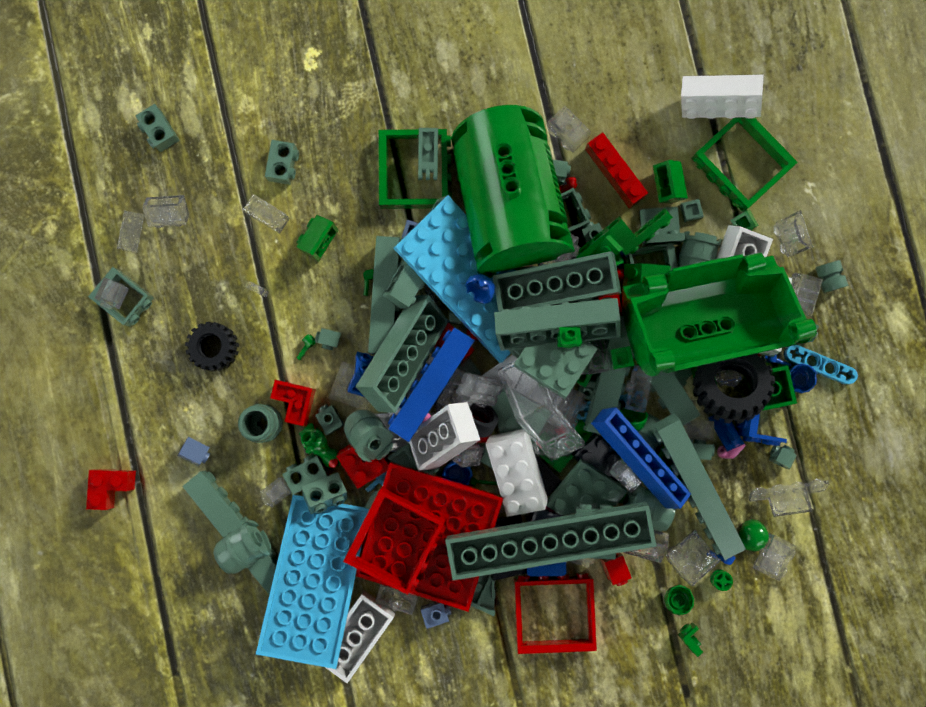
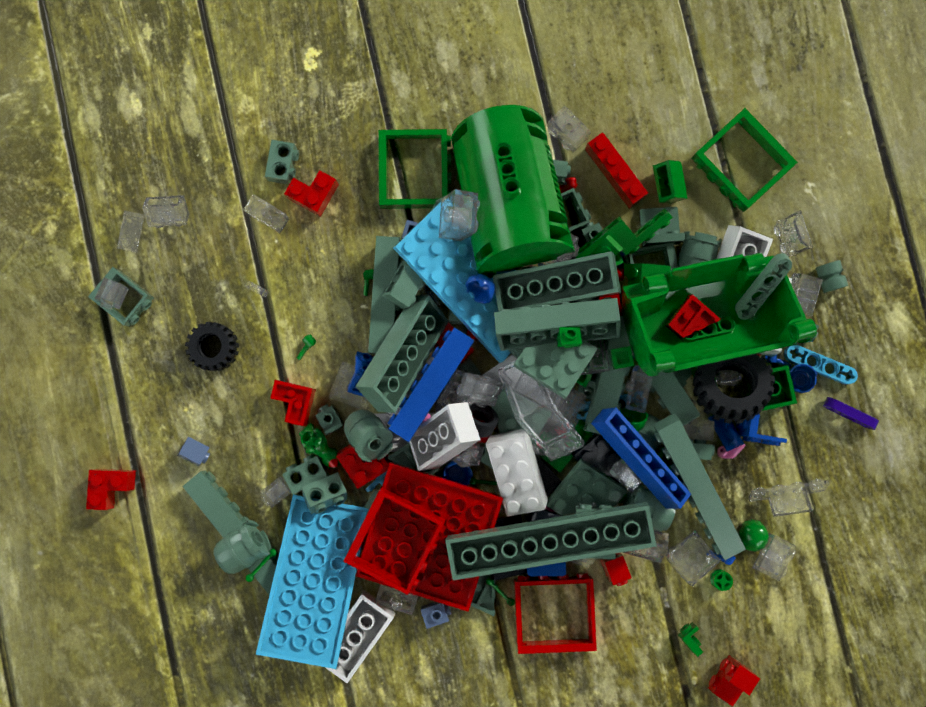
(158, 127): sand green brick -> none
(250, 428): sand green piece -> none
(250, 577): none -> green hinge
(313, 197): none -> red brick
(317, 237): green slope -> none
(328, 338): sand green plate -> none
(428, 153): sand green hinge -> none
(459, 215): none -> clear brick
(510, 601): none -> green hinge
(679, 600): green hair -> none
(691, 210): sand green tile -> none
(691, 317): none -> red wing
(721, 96): white brick -> none
(732, 680): none -> red brick
(745, 220): green slope -> none
(779, 263): none -> sand green beam
(782, 456): sand green plate -> none
(850, 413): none -> dark purple beam

